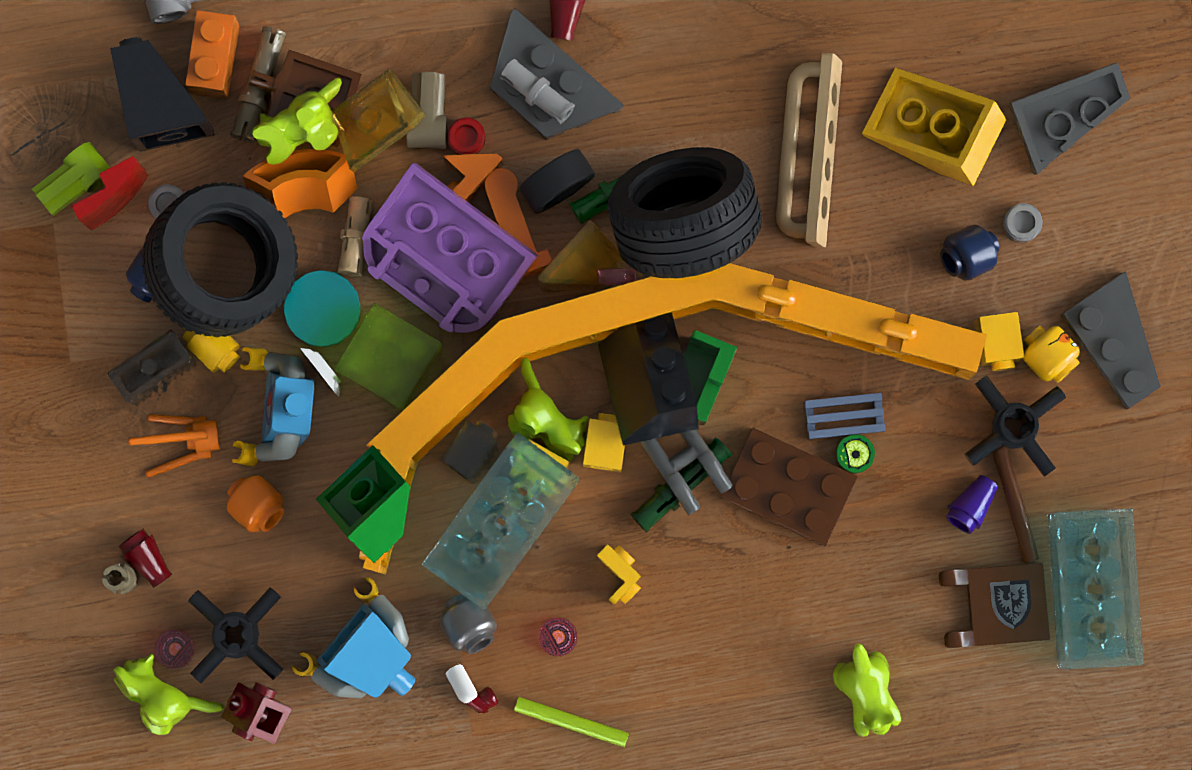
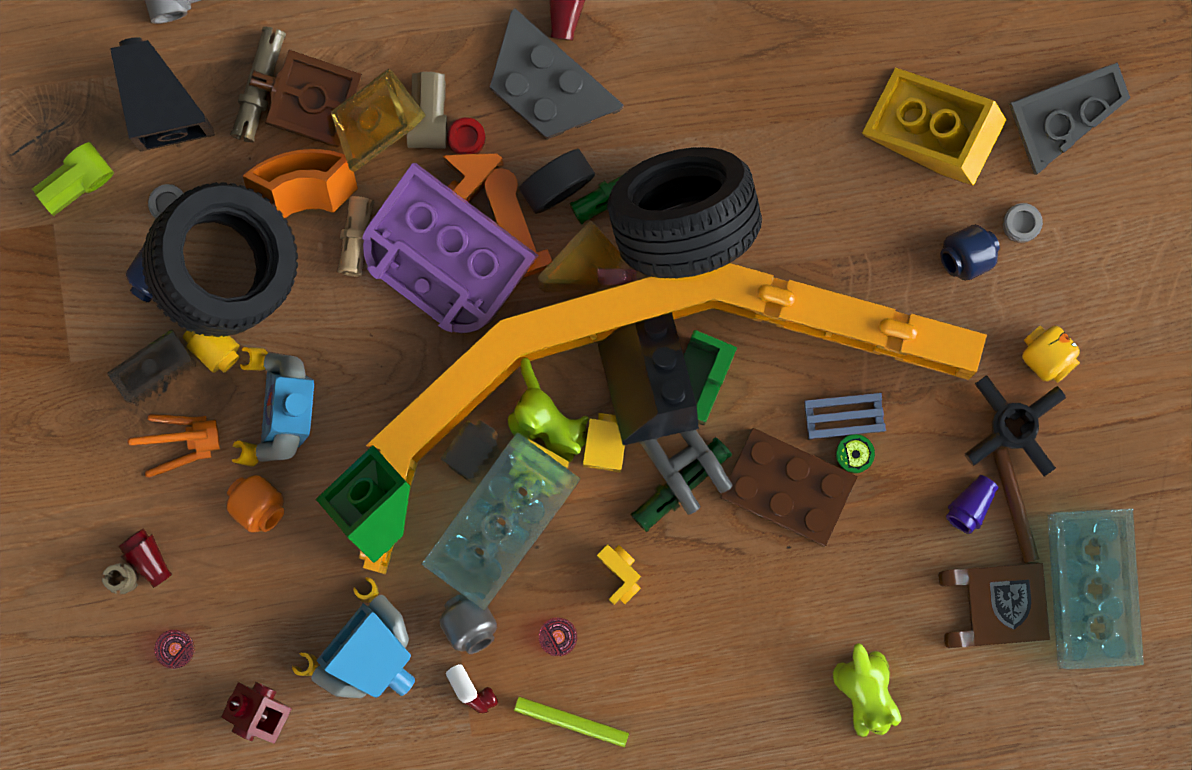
(121, 186): red slope -> none
(160, 702): lime animal -> none
(212, 54): orange brick -> none
(251, 634): black bar -> none
(303, 121): lime animal -> none
(322, 308): teal tile -> none
(324, 369): white piece -> none
(389, 357): clear neon green brick -> none
(537, 91): light grey pin -> none
(823, 150): tan piece -> none
(1003, 340): yellow brick -> none
(1115, 340): dark grey wing -> none

